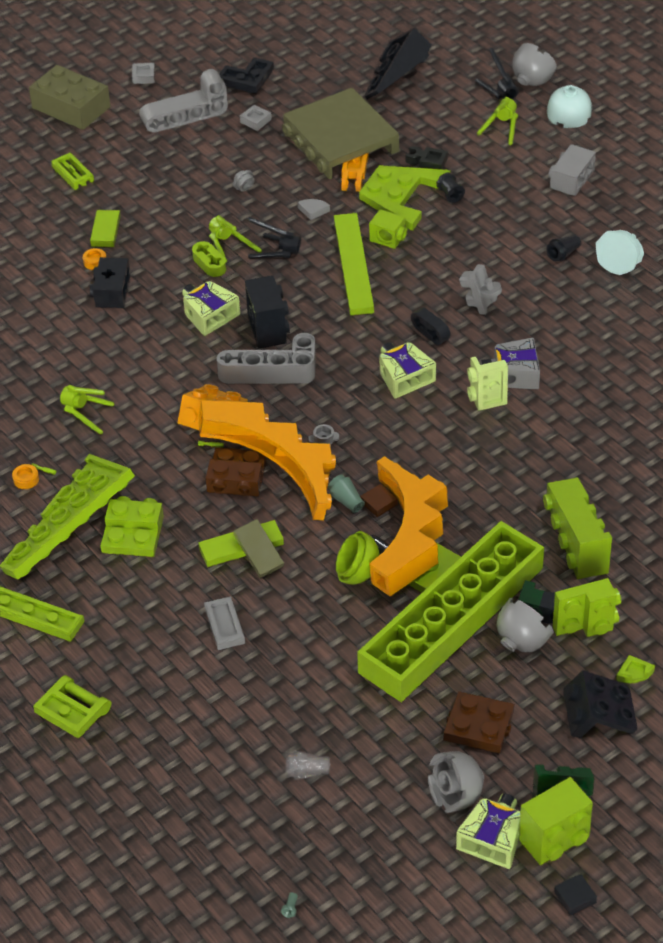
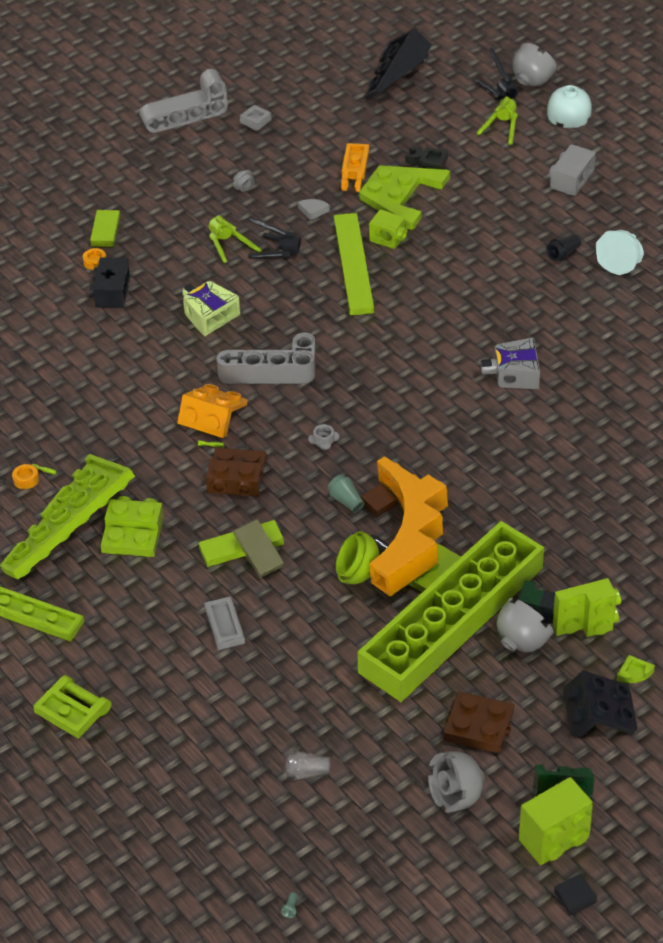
(68, 172): lime tile -> none
(69, 97): olive brick -> none
(76, 398): lime plant -> none
(143, 73): light grey plate -> none
(213, 257): lime beam -> none
(247, 79): black plate -> none
(249, 426): light orange arch -> none
(267, 311): black brick -> none
(338, 130): olive panel -> none
(405, 368): yellowish green torso -> none
(430, 326): black beam -> none
(452, 190): black bush -> none
(482, 291): light grey hips -> none
(488, 383): yellowish green bracket -> none
(491, 831): yellowish green torso -> none
(578, 528): lime wedge -> none

